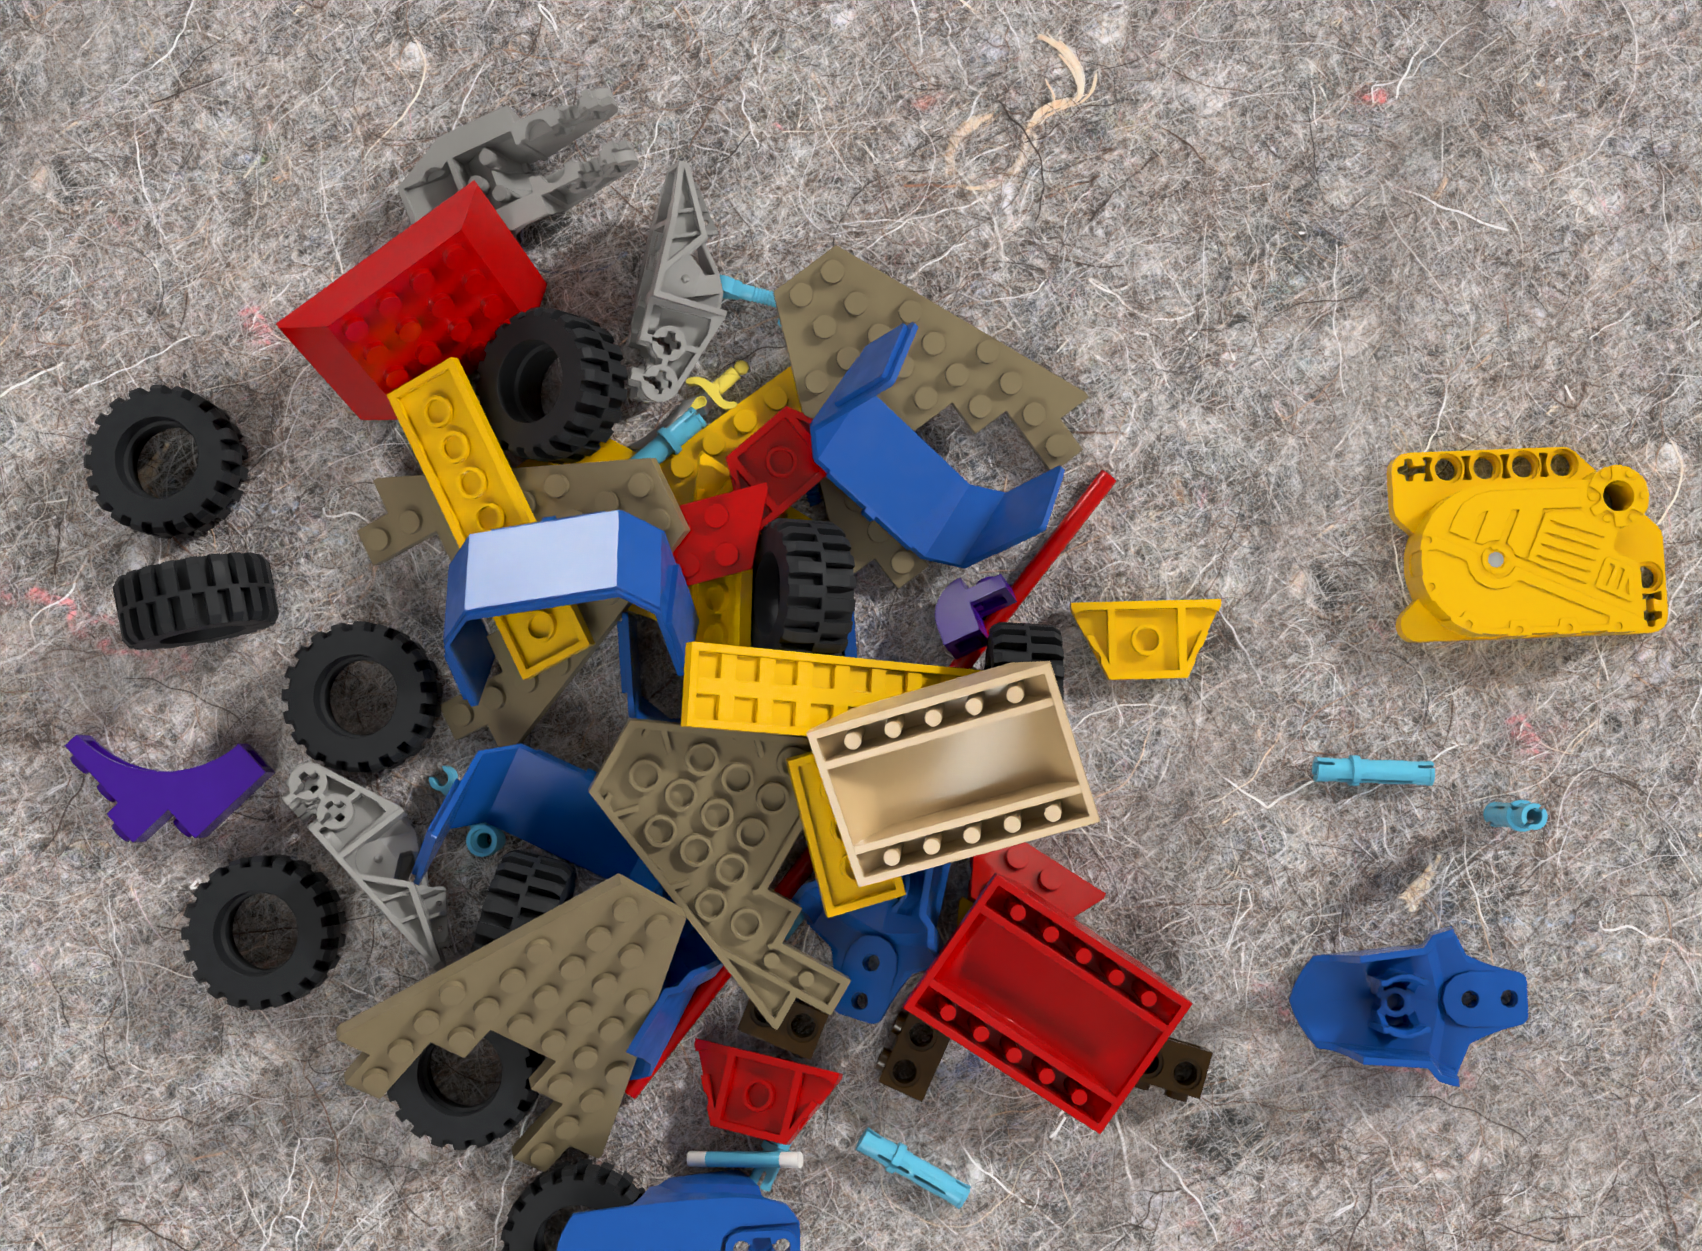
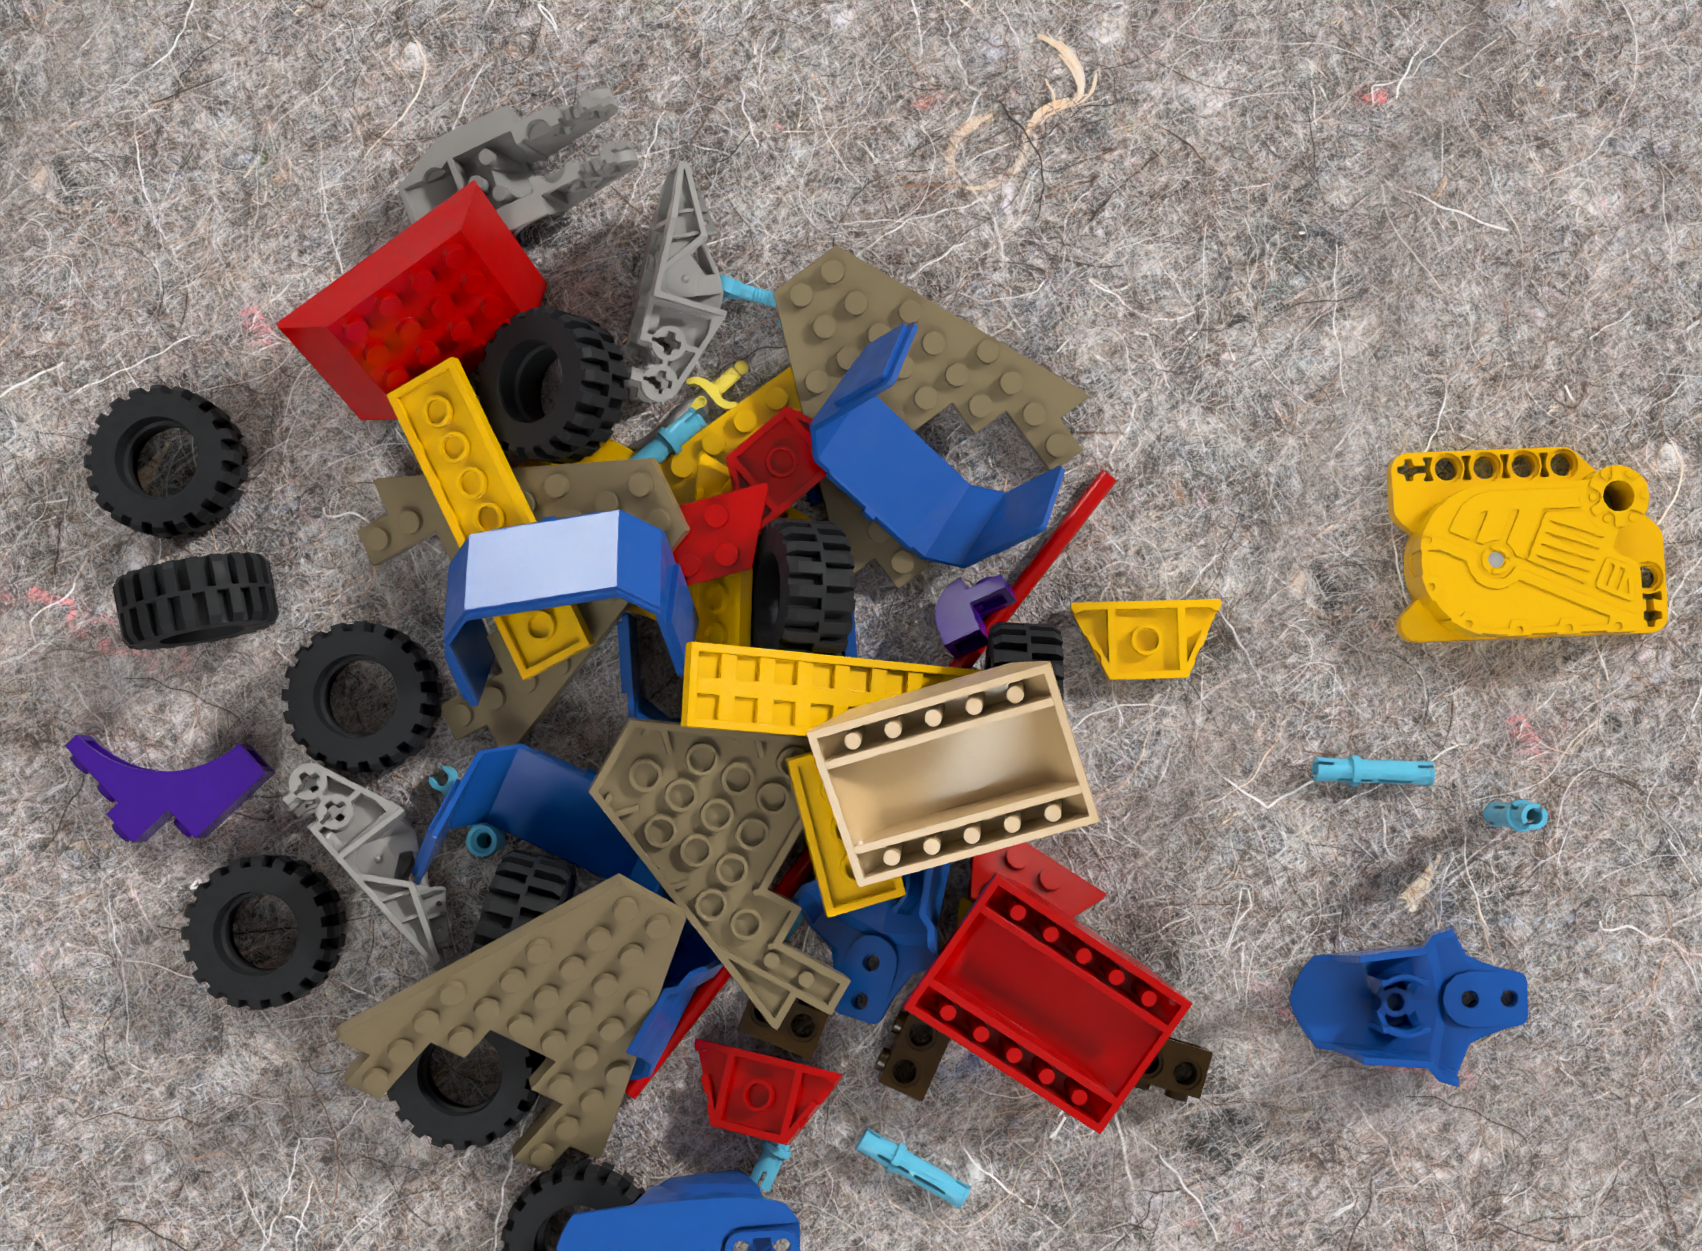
(745, 1159): medium azure bar -> none

